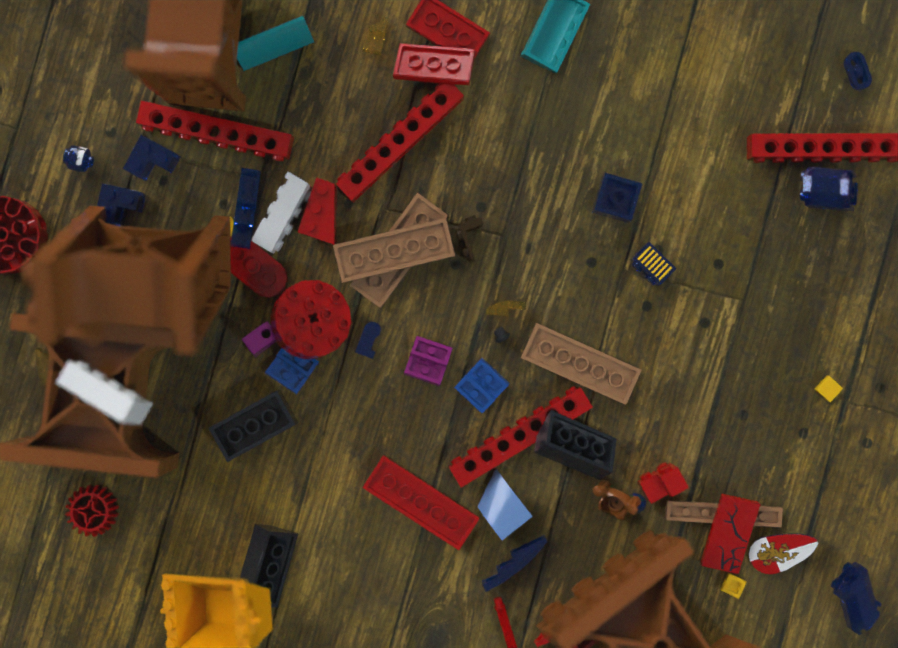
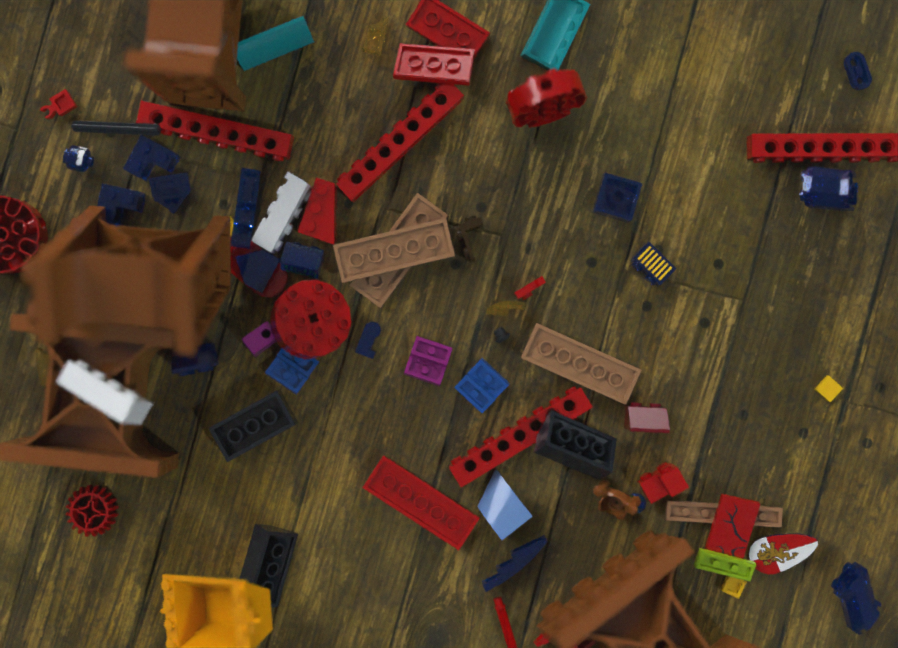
(61, 104): none -> red plate
(116, 128): none -> black axle
(170, 190): none -> clear blue slope
(202, 360): none -> clear blue slope
(257, 268): none -> clear blue slope
(302, 259): none -> clear blue brick
(525, 292): none -> red plate
(546, 98): none -> red brick
(646, 418): none -> slope
(724, 564): none -> lime tile

